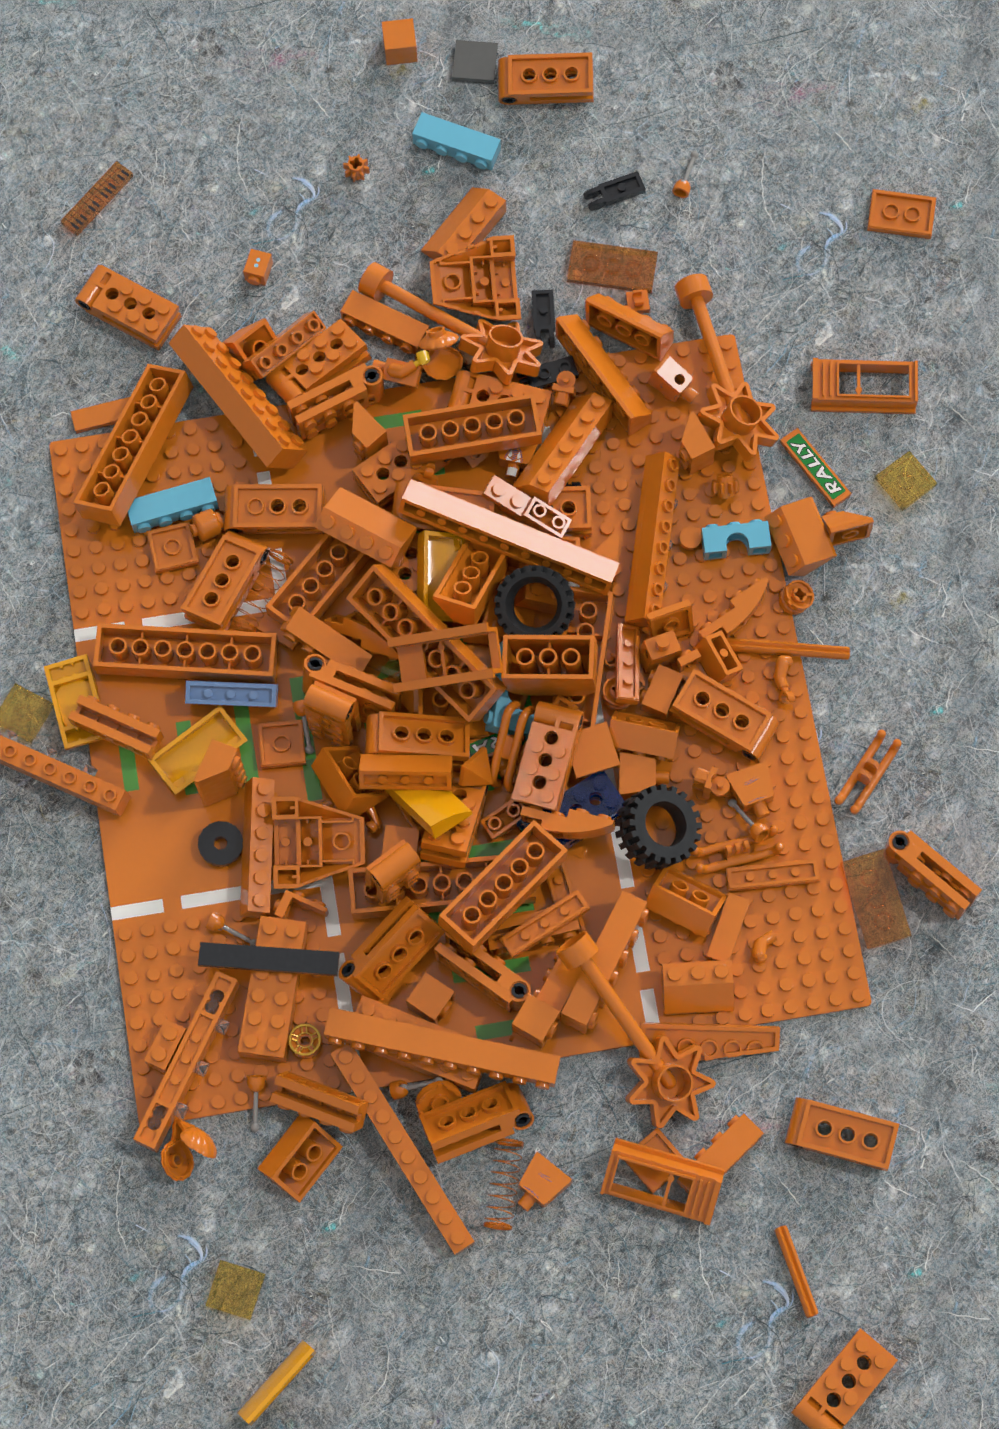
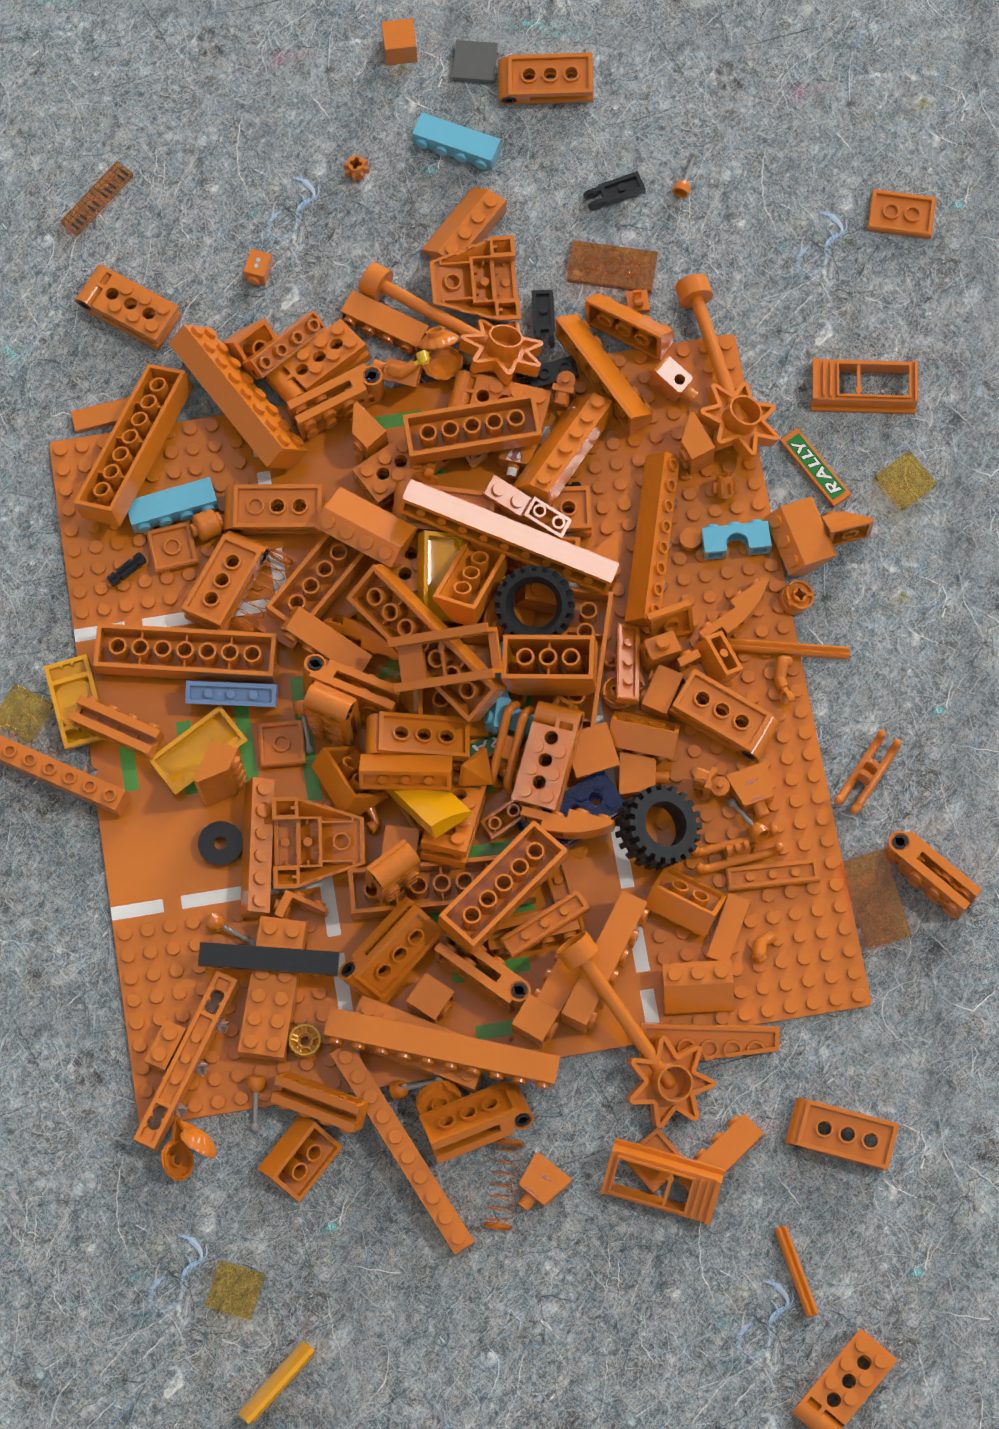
(126, 569): none -> black axle

